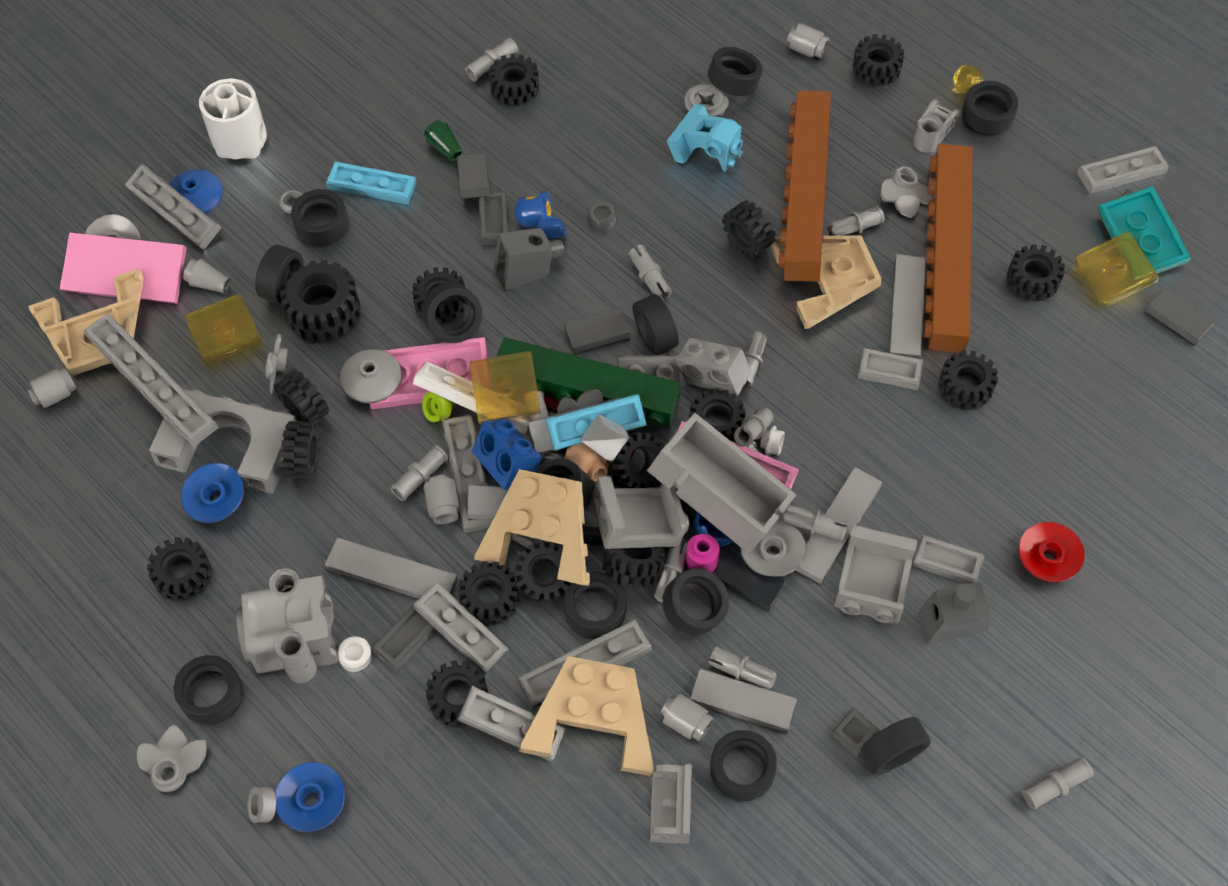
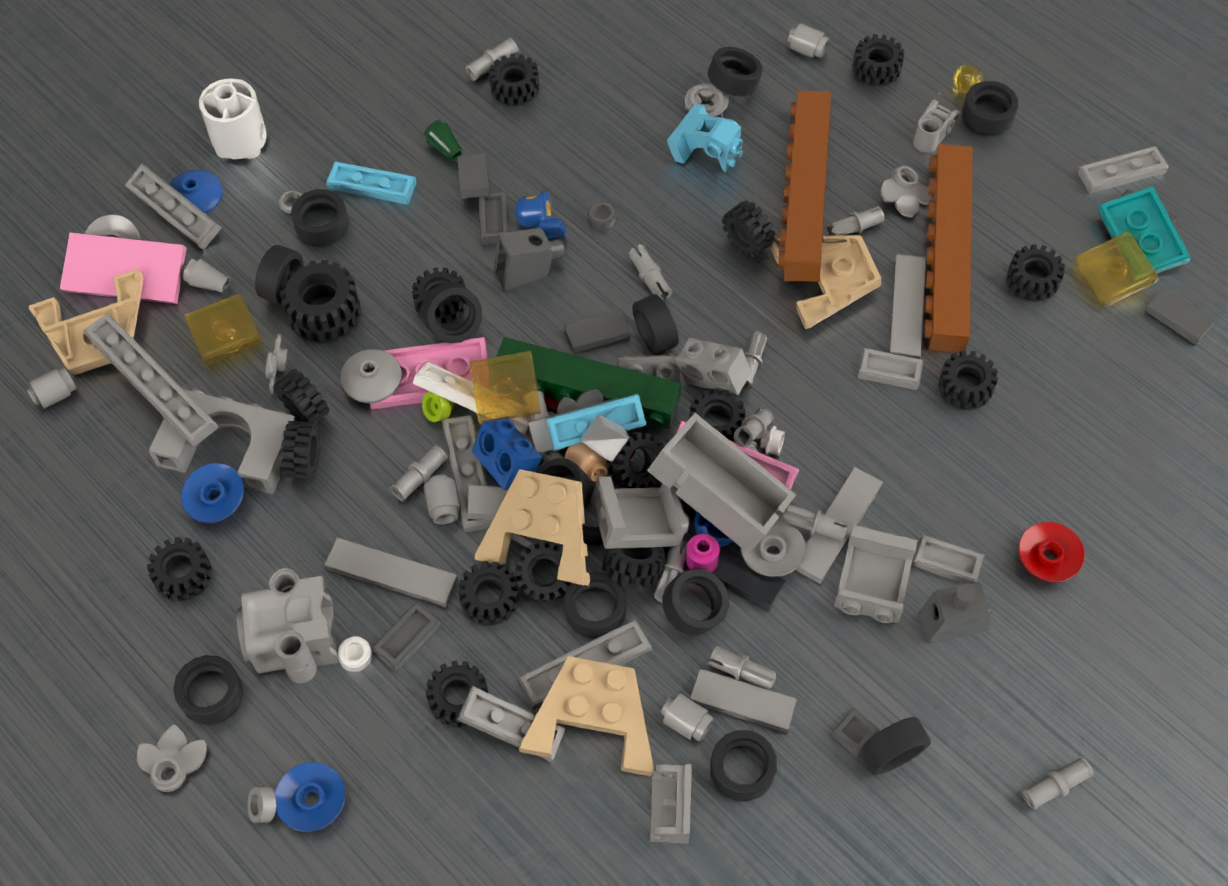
(460, 628): light grey tile -> none

